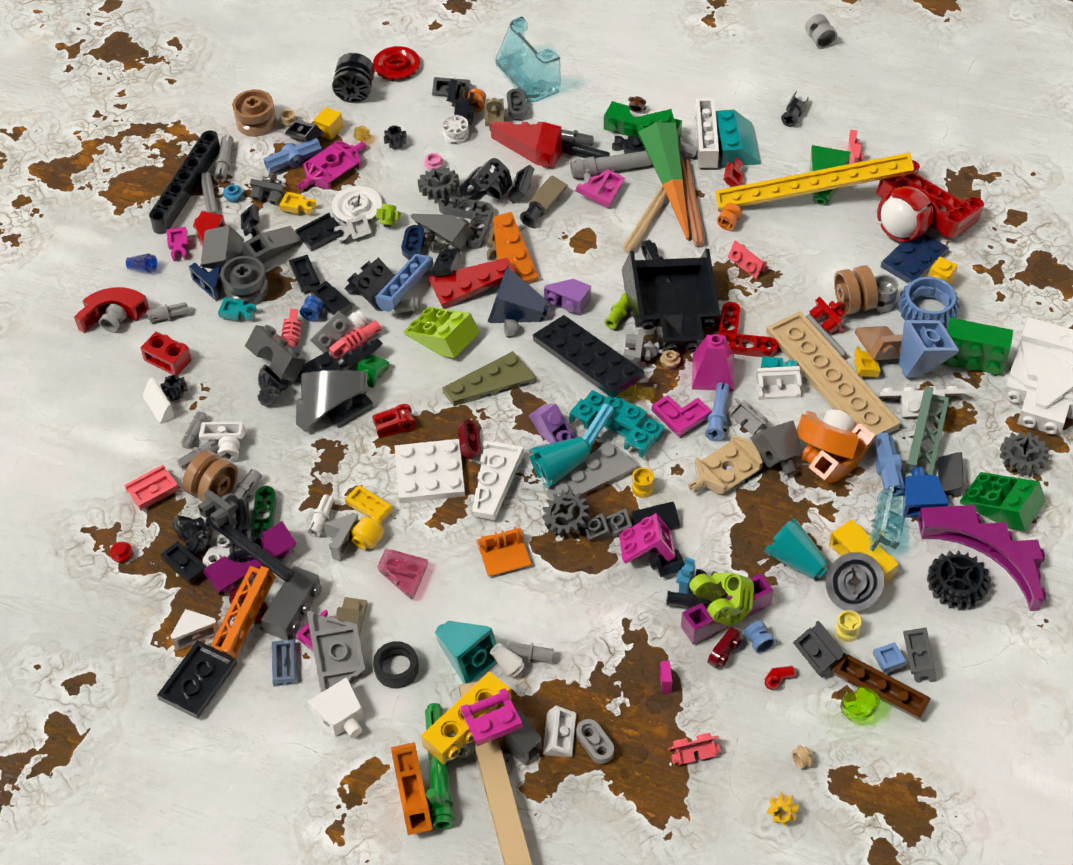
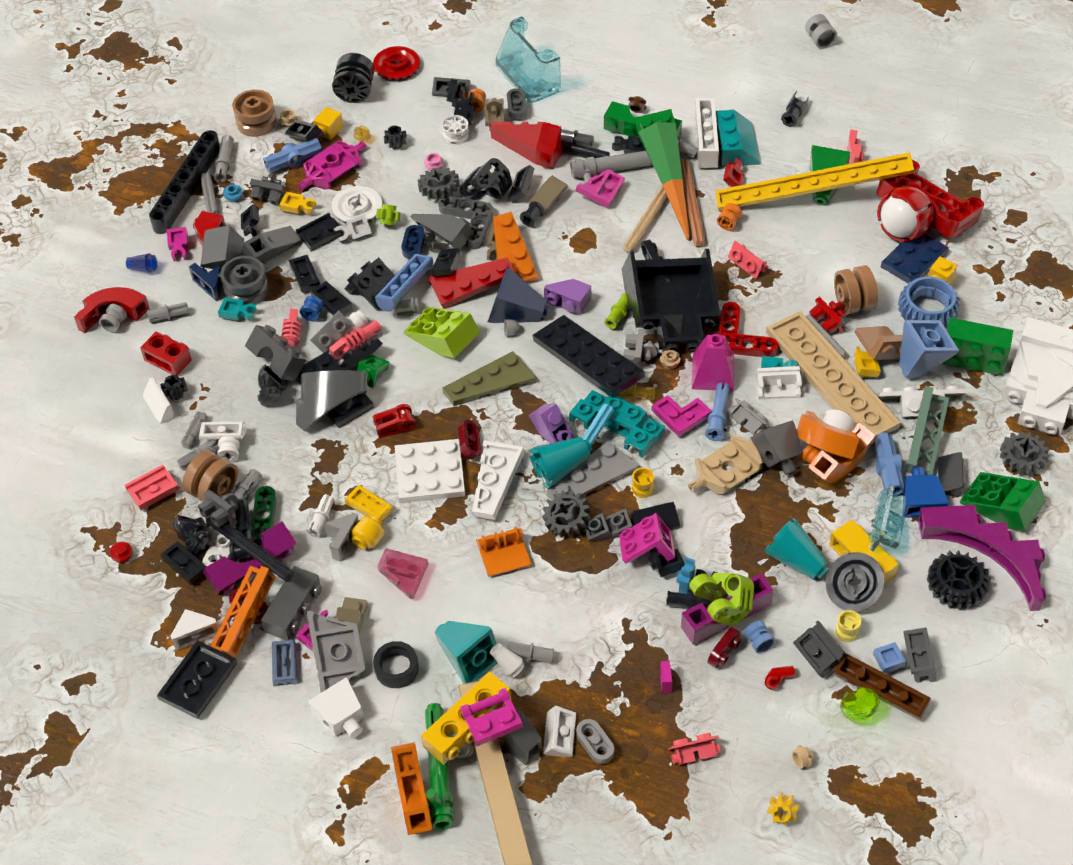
(887, 293): light grey wheel -> none

